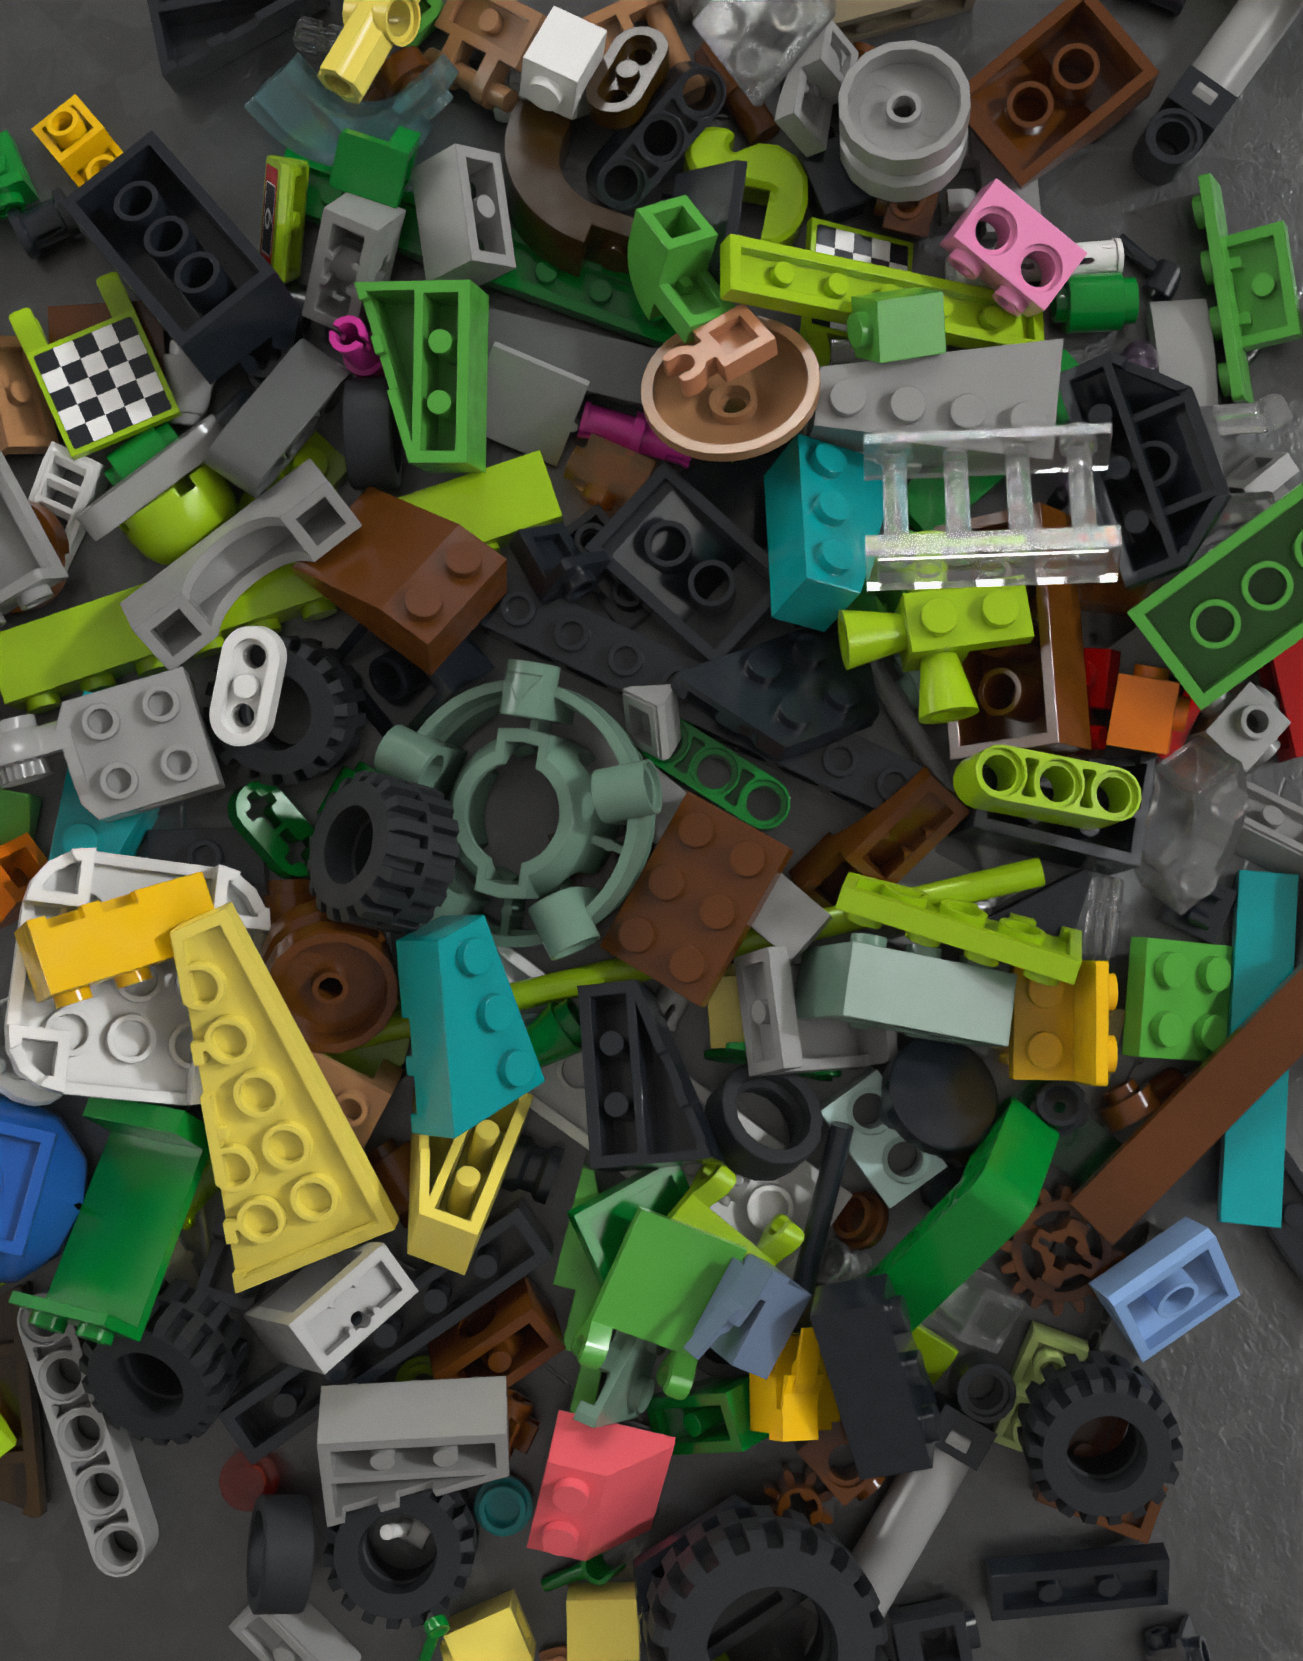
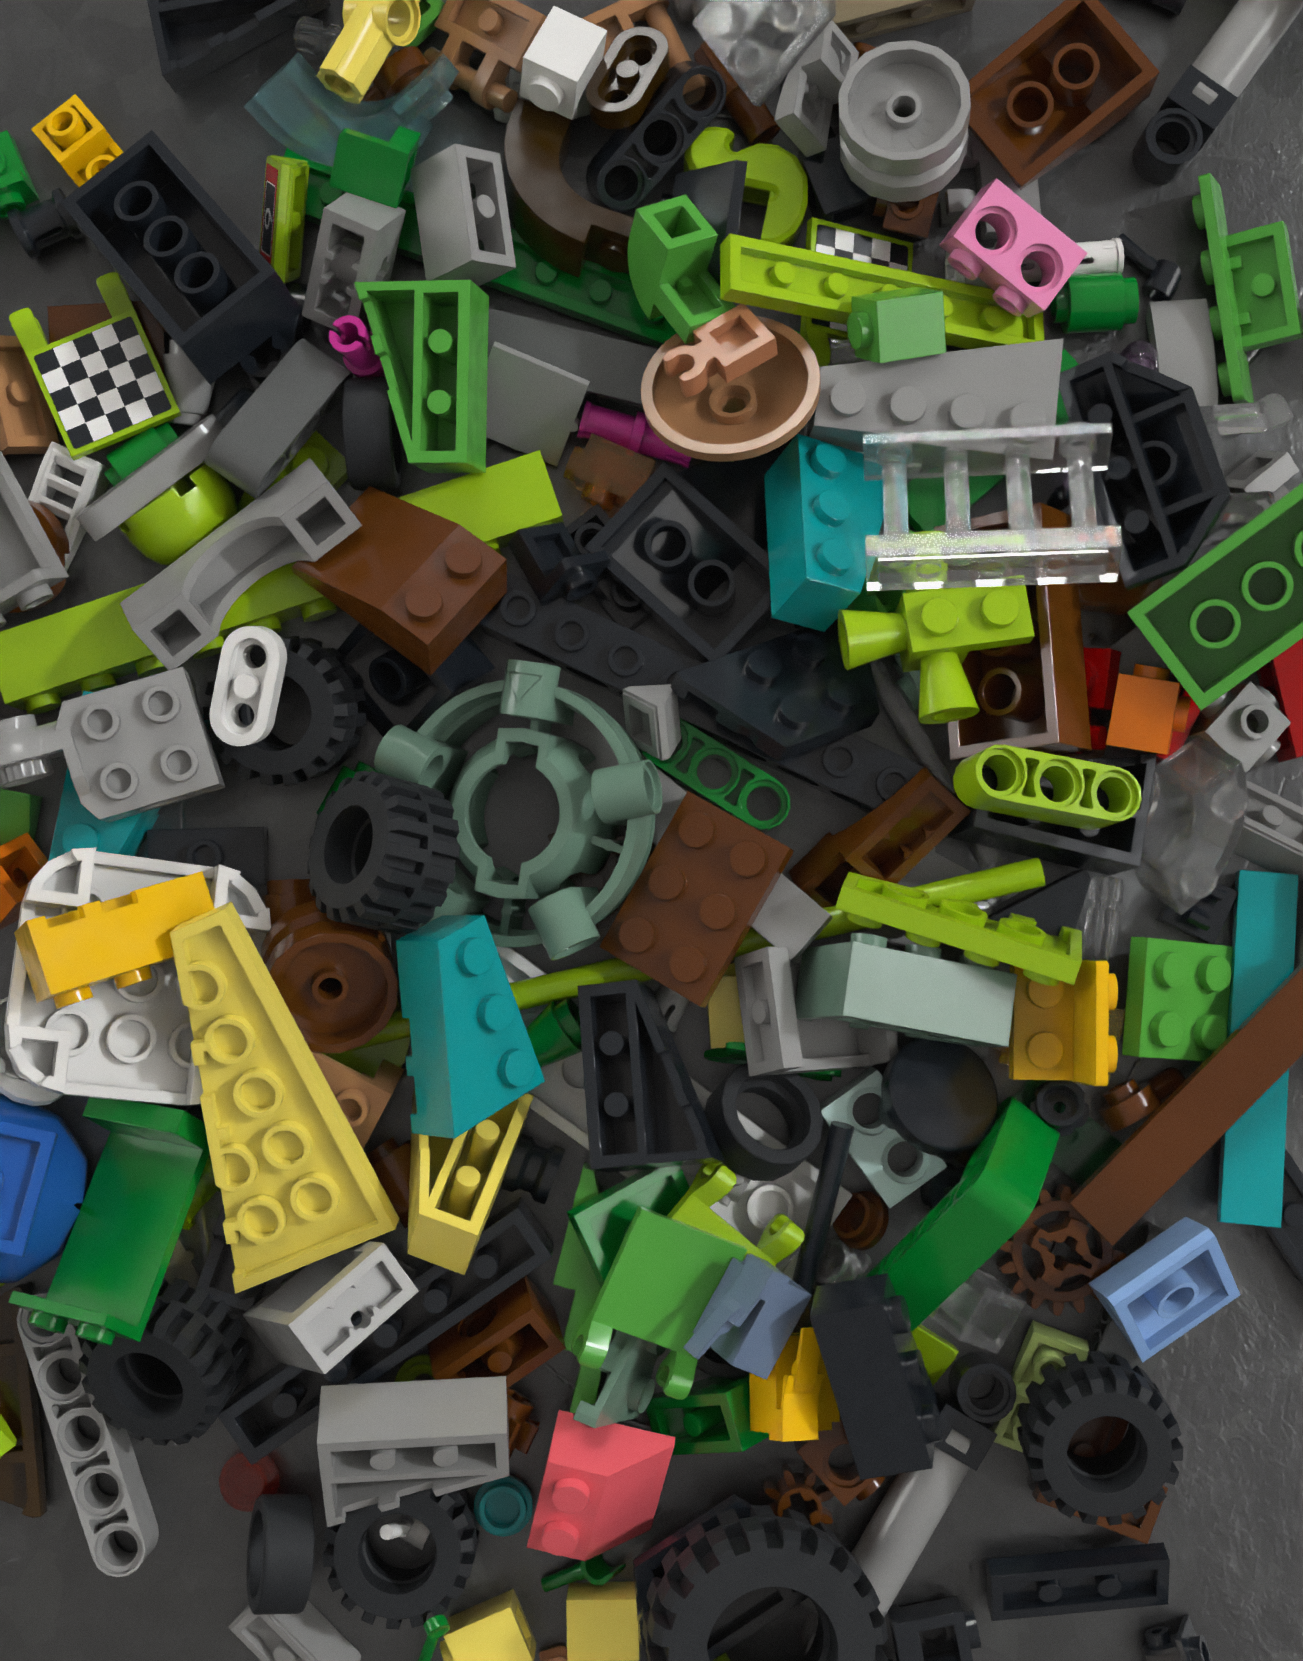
(263, 837): green beam -> none

